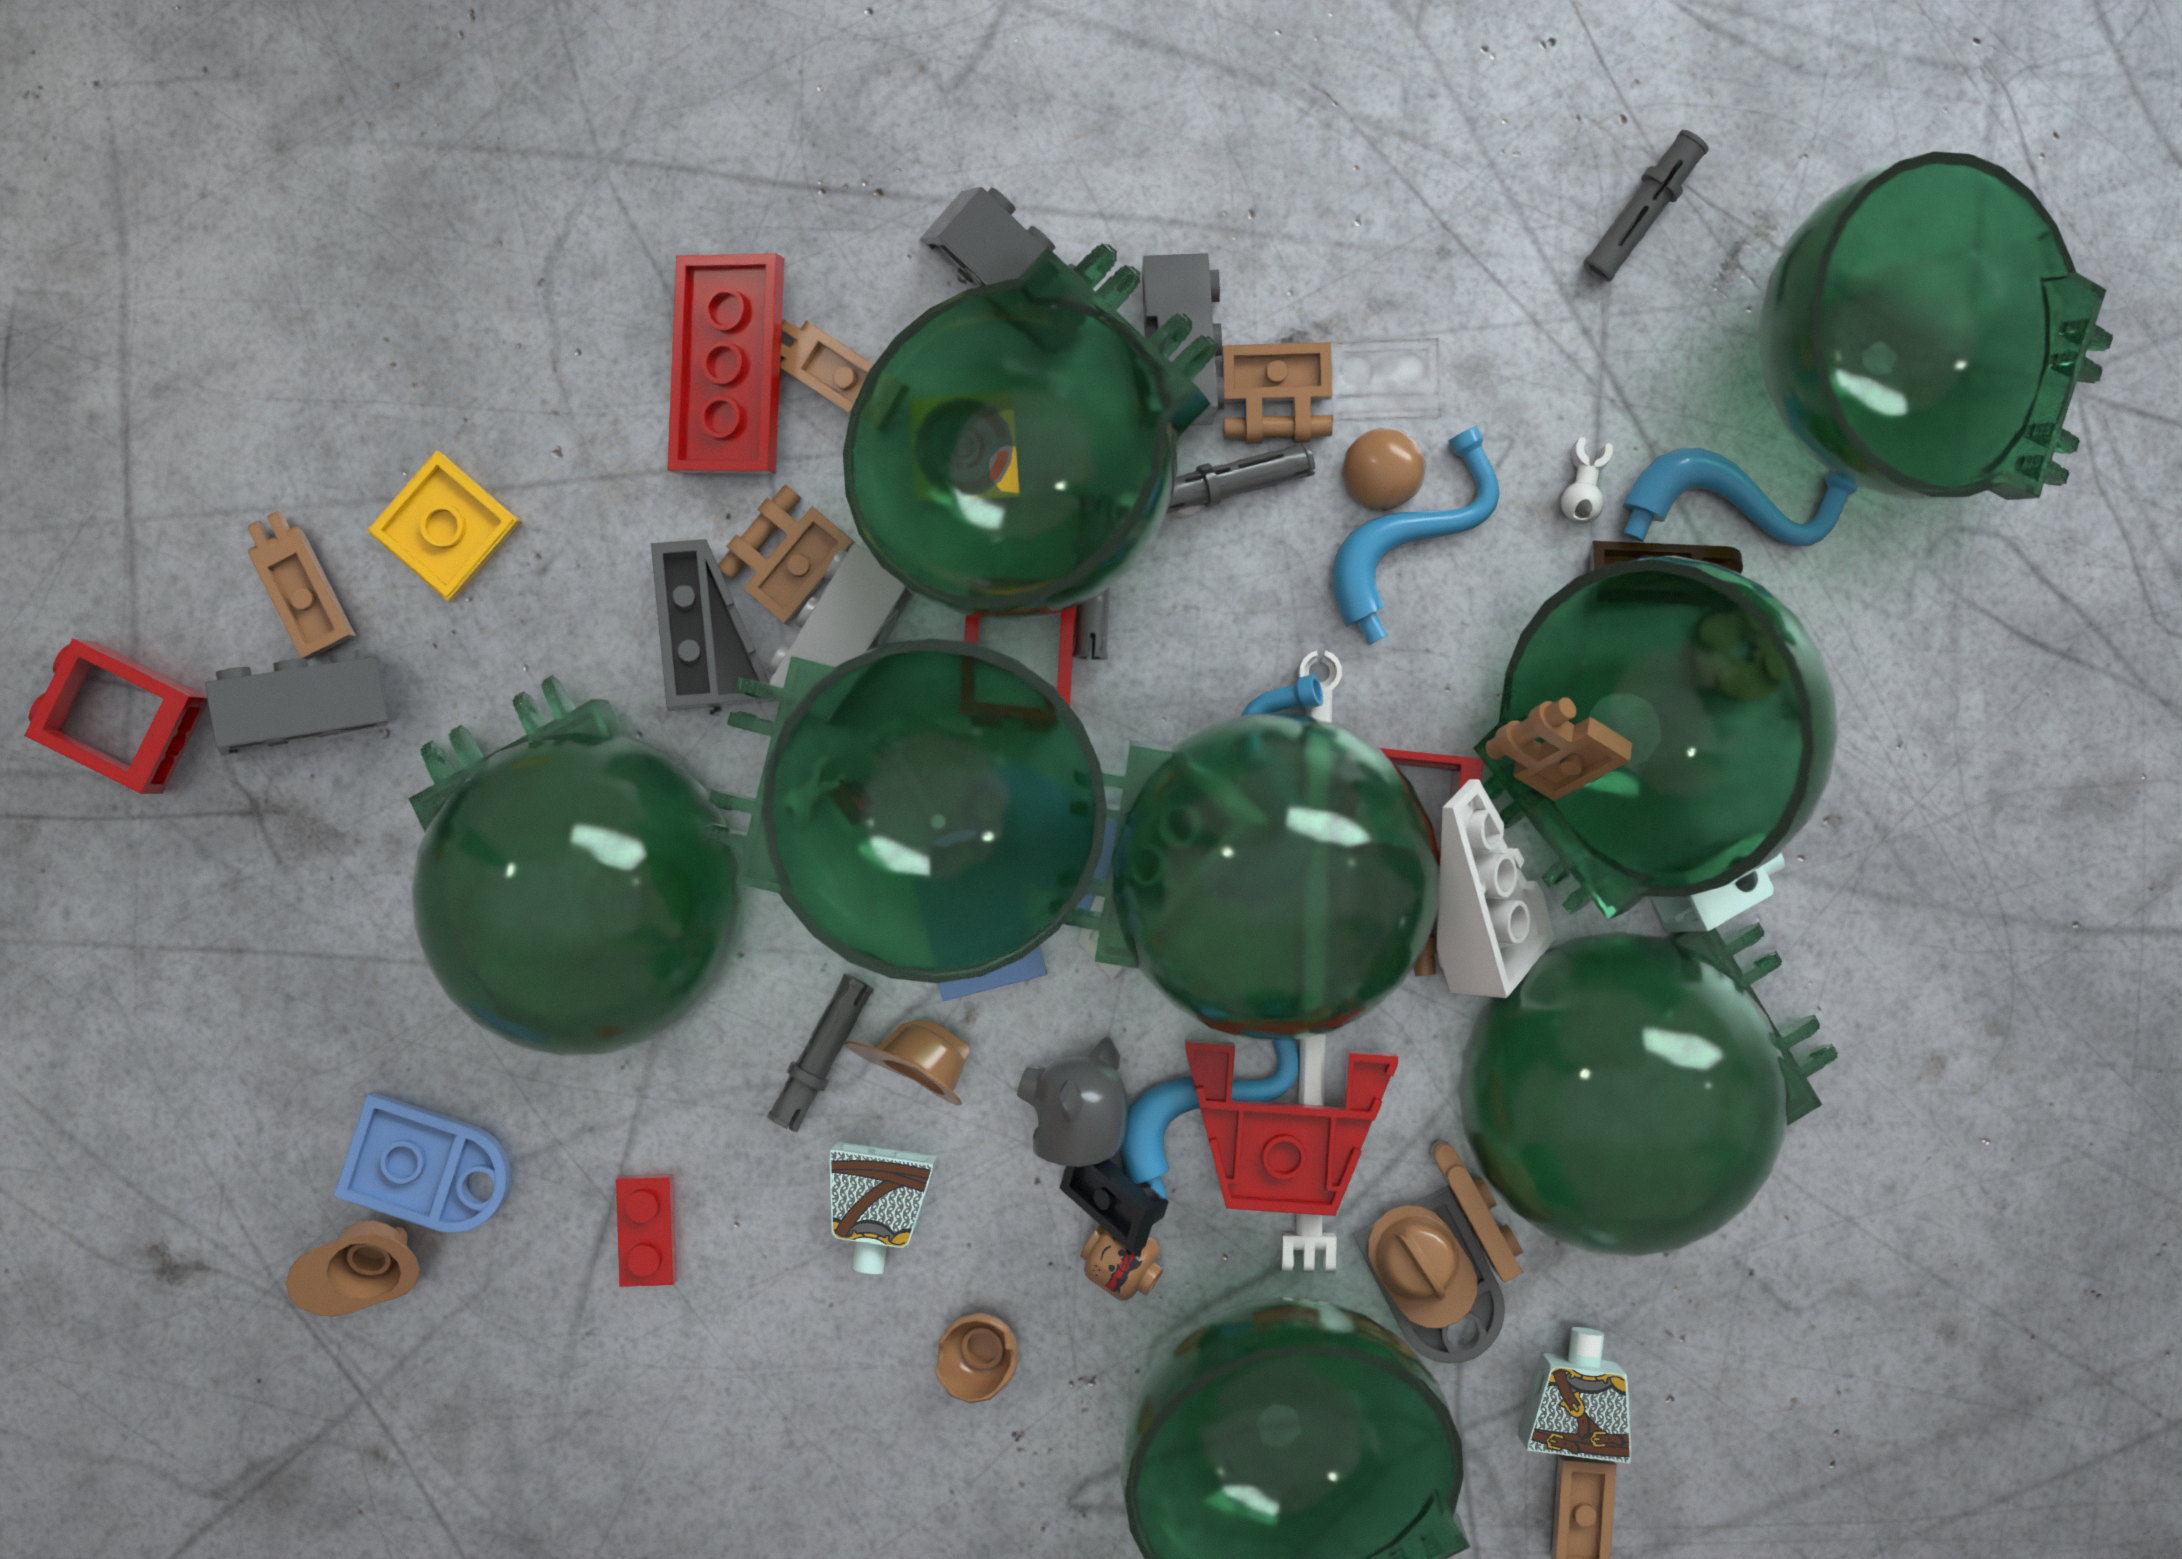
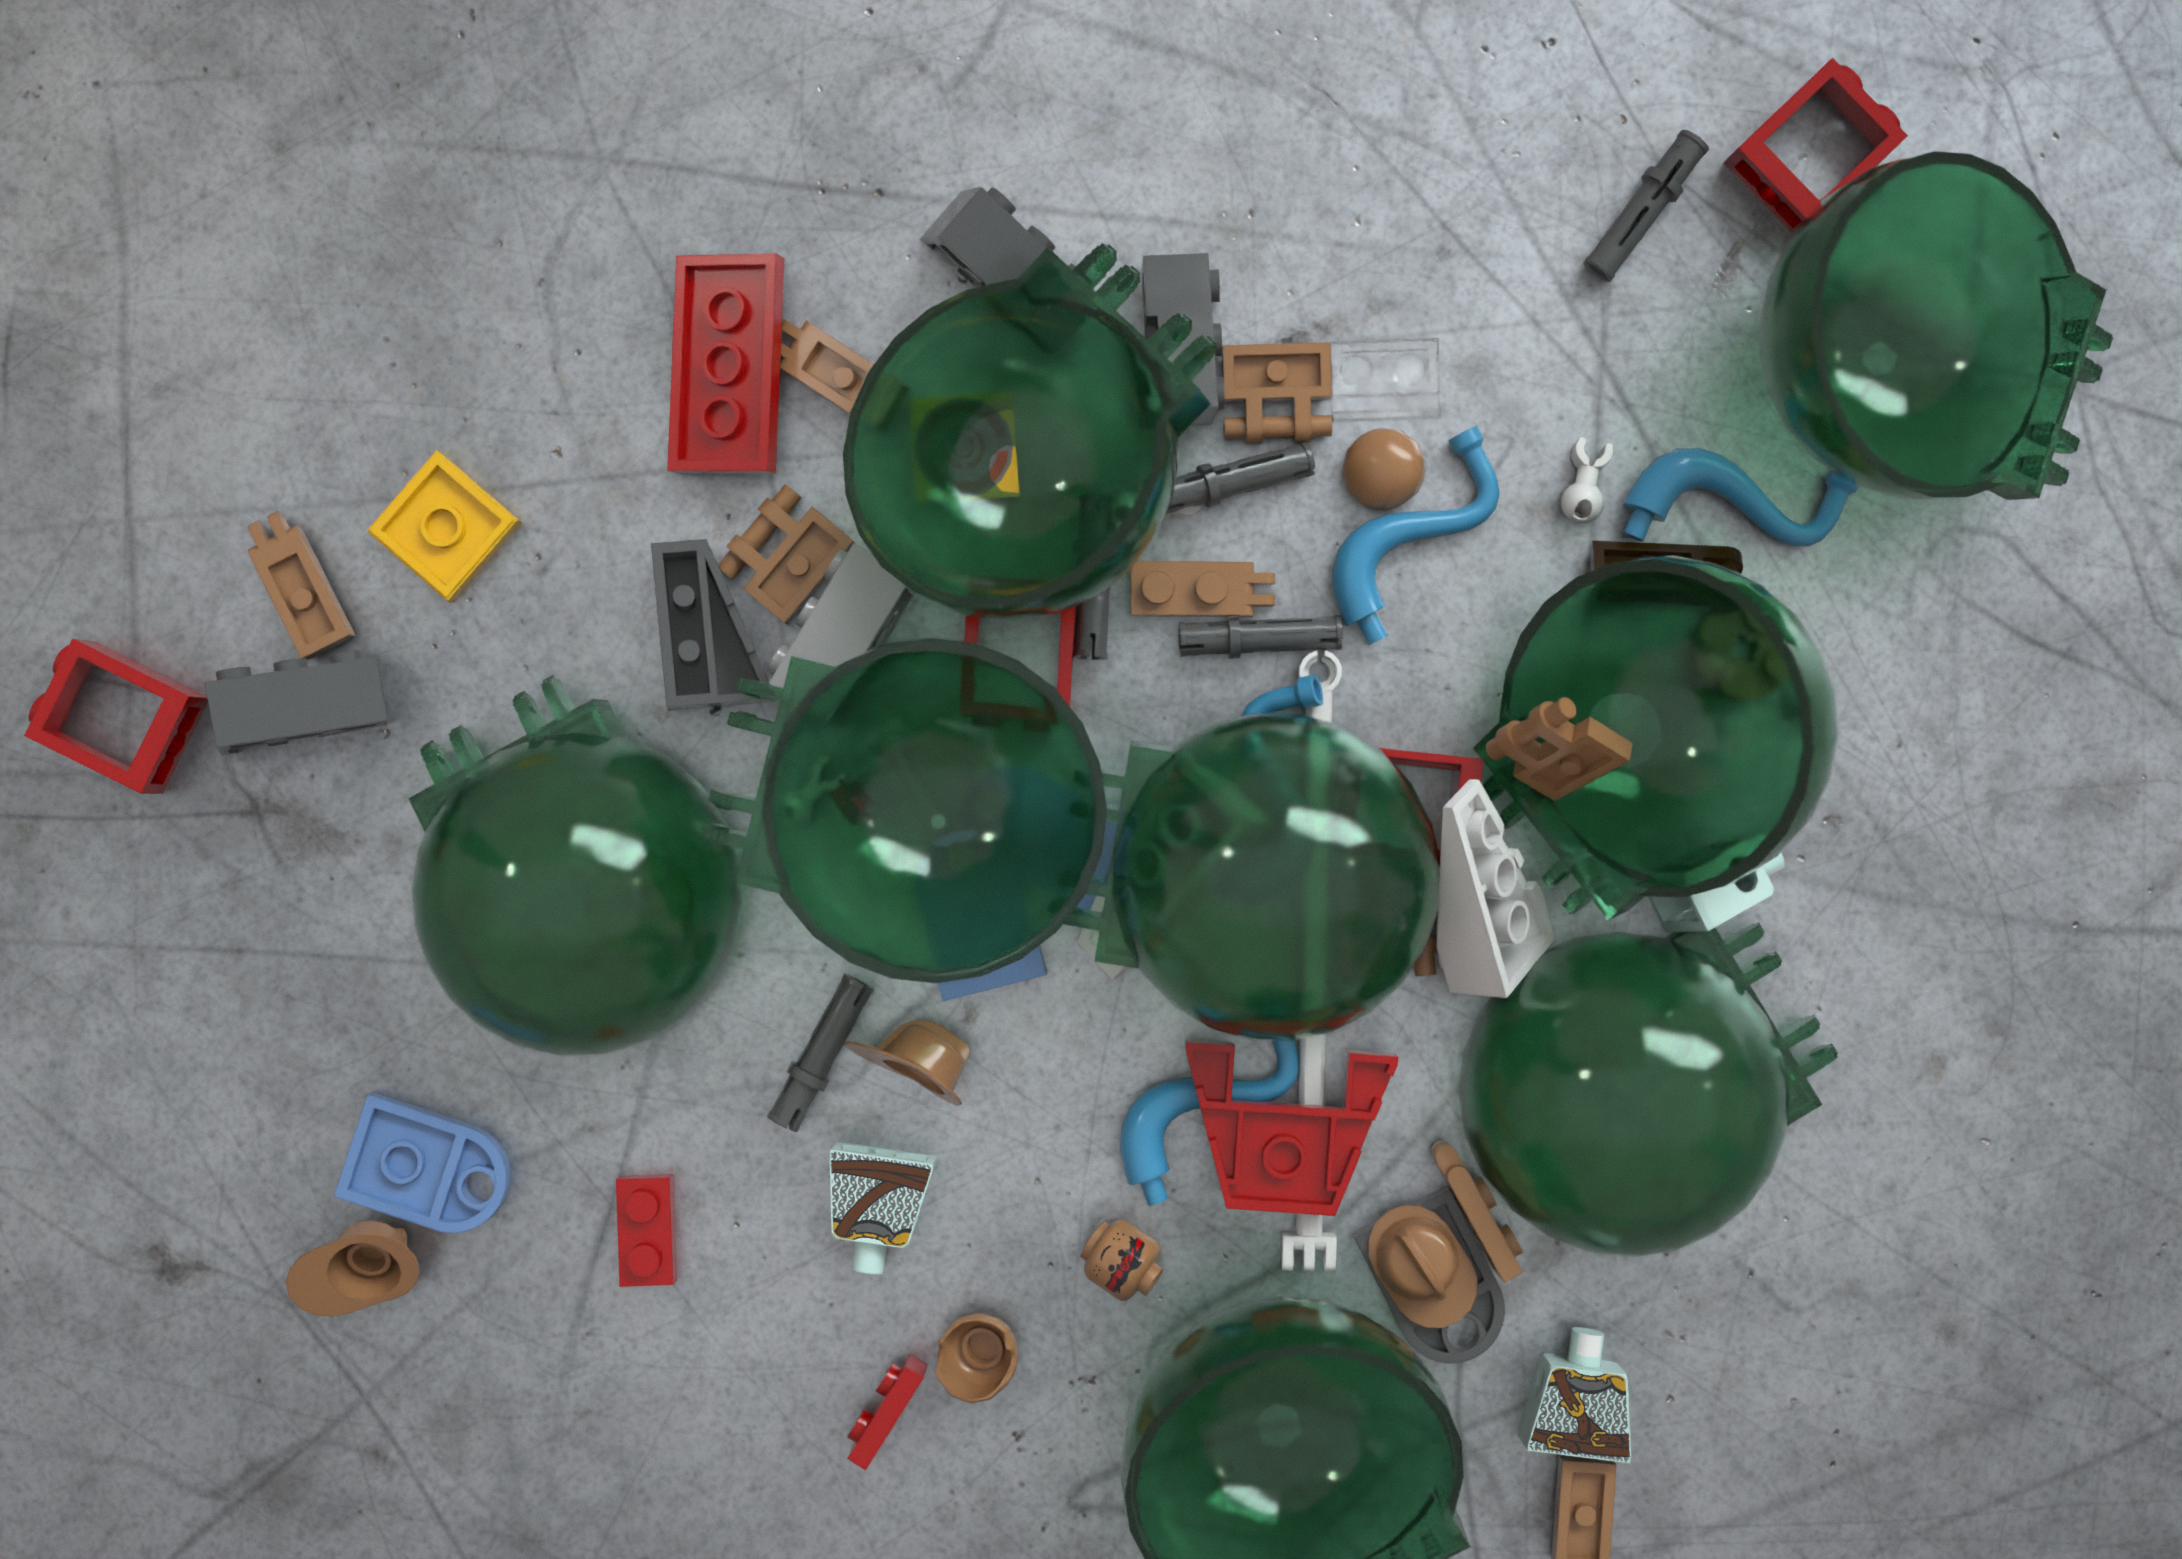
(872, 1428): none -> red plate
(1078, 1107): dark grey piece -> none
(1115, 1201): black hinge -> none
(1197, 589): none -> medium nougat hinge
(1252, 636): none -> dark grey pin
(1775, 183): none -> red window

